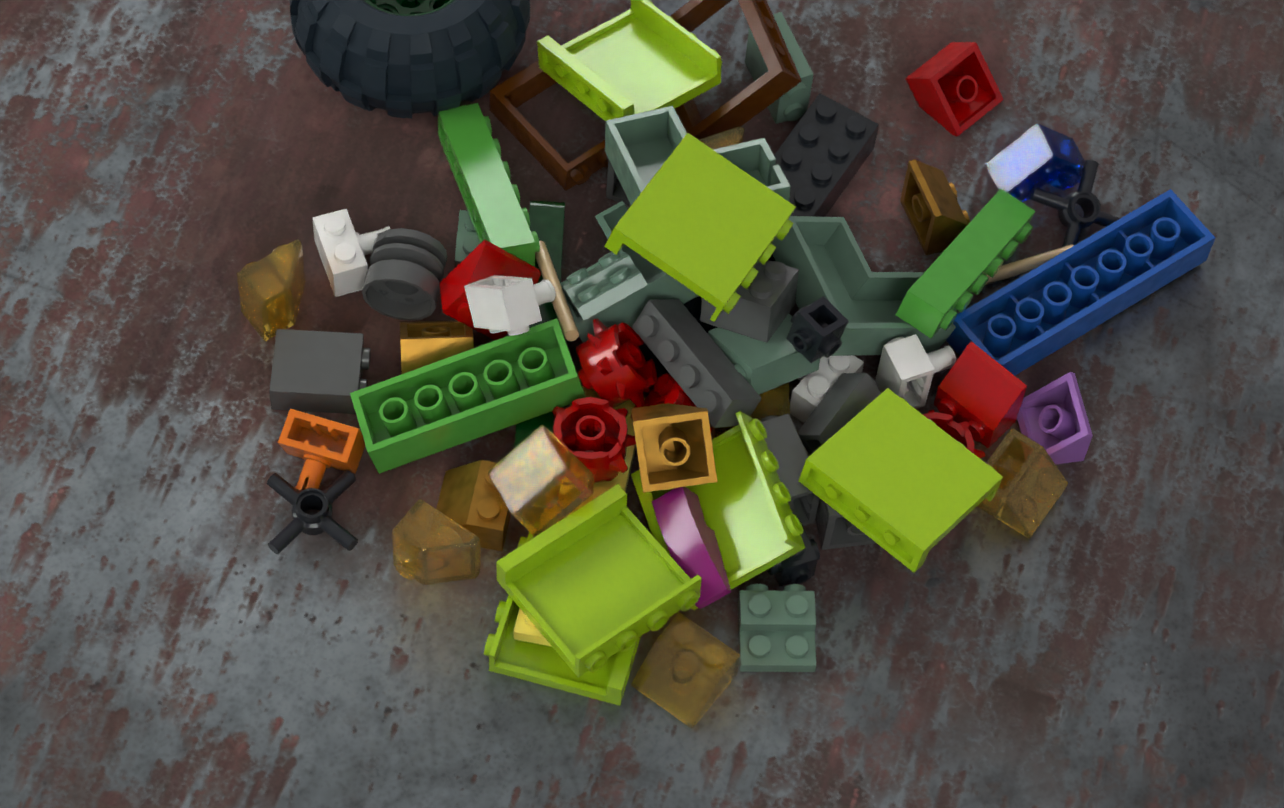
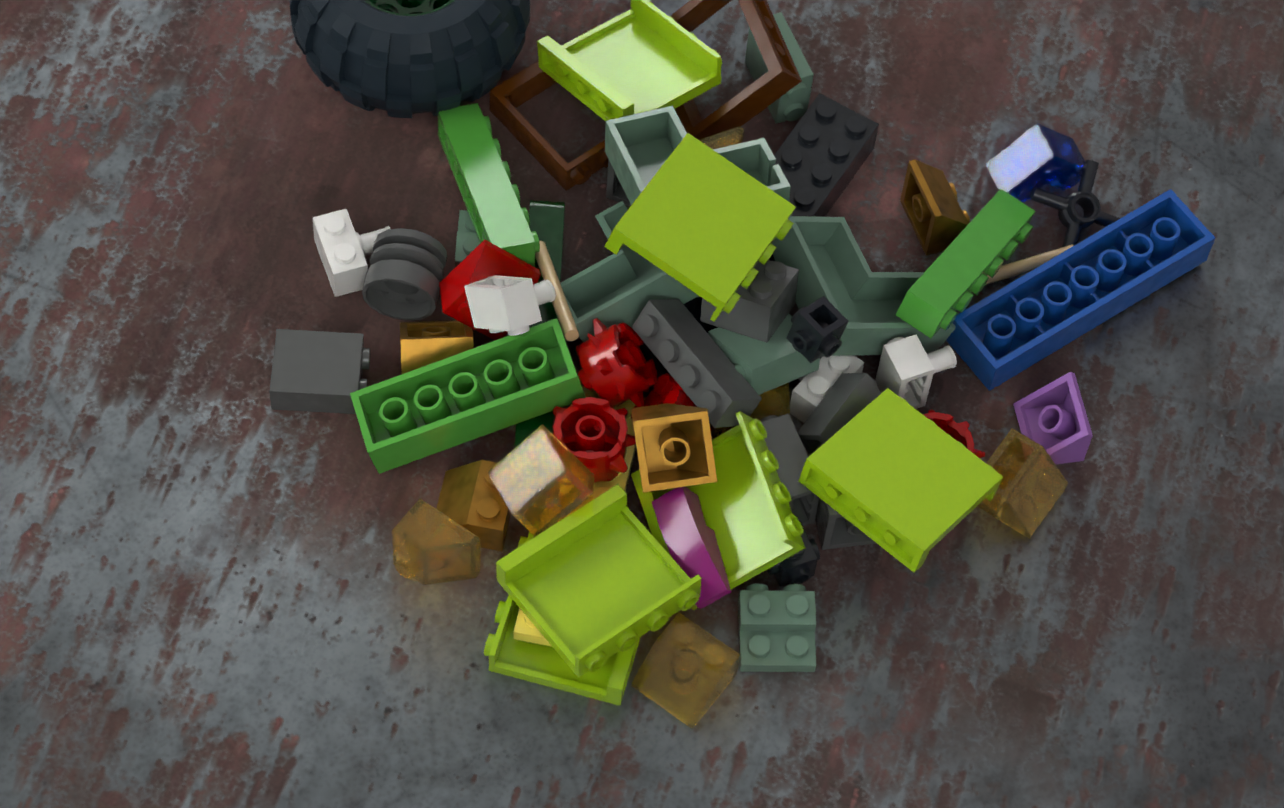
(273, 289): clear yellow slope -> none
(316, 523): black bar -> none
(321, 445): orange brick -> none
(603, 285): sand green plate -> none
(955, 87): red slope -> none
(981, 394): red slope -> none

